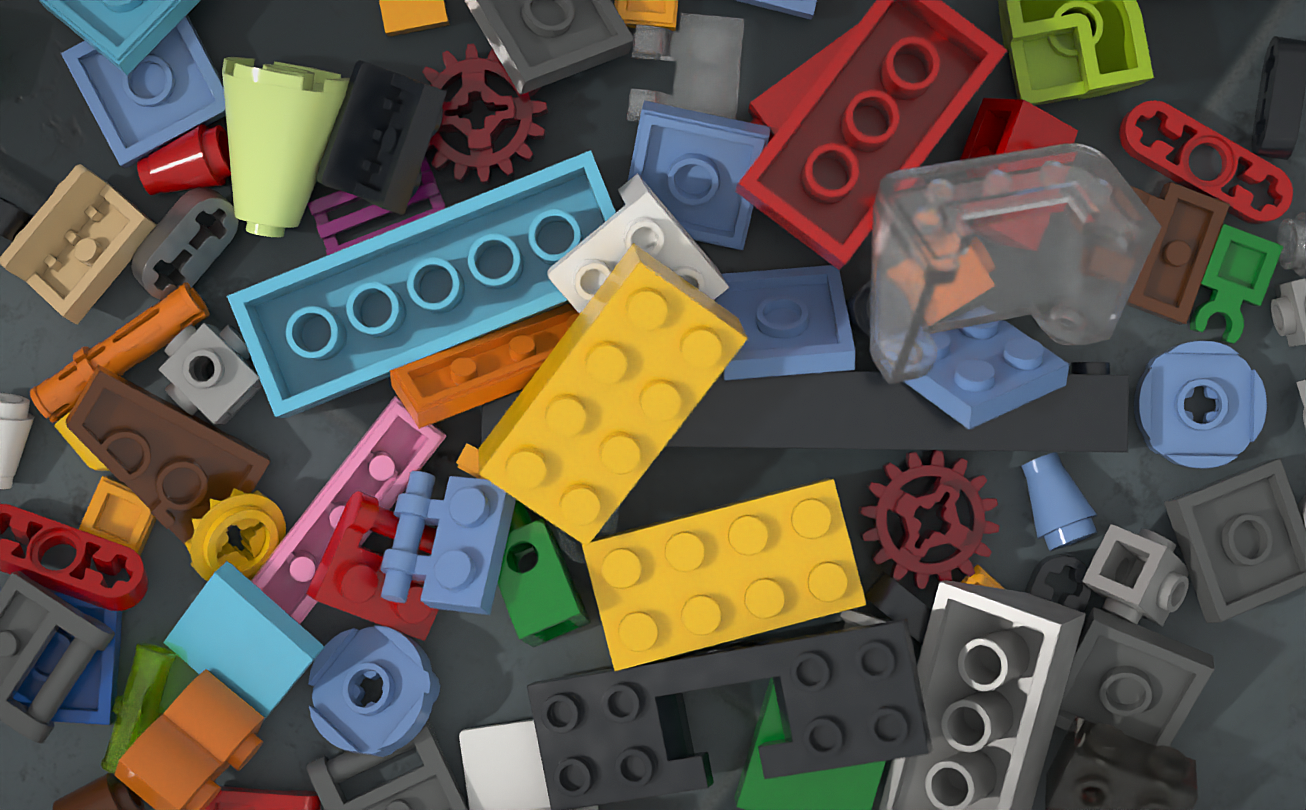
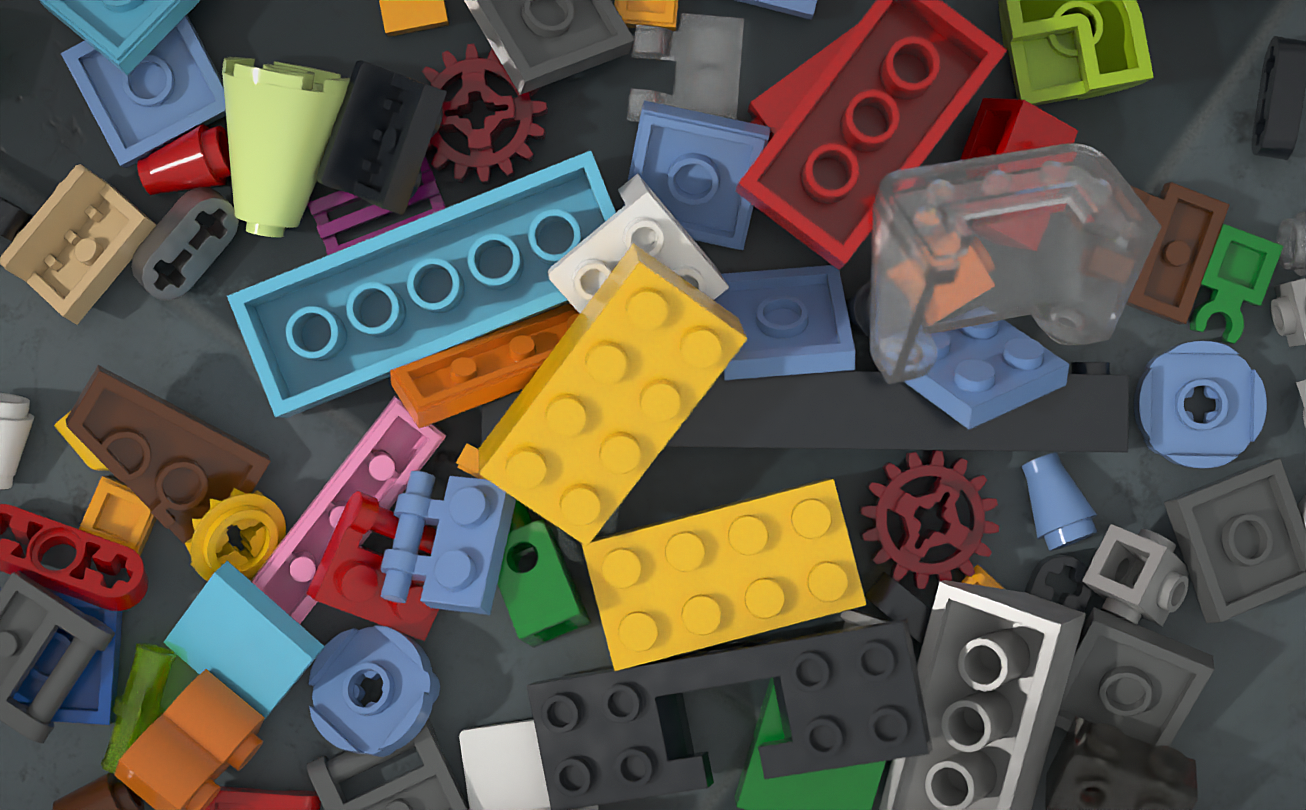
(121, 350): orange pin -> none
(234, 375): light grey brick -> none
(1172, 126): red beam -> none

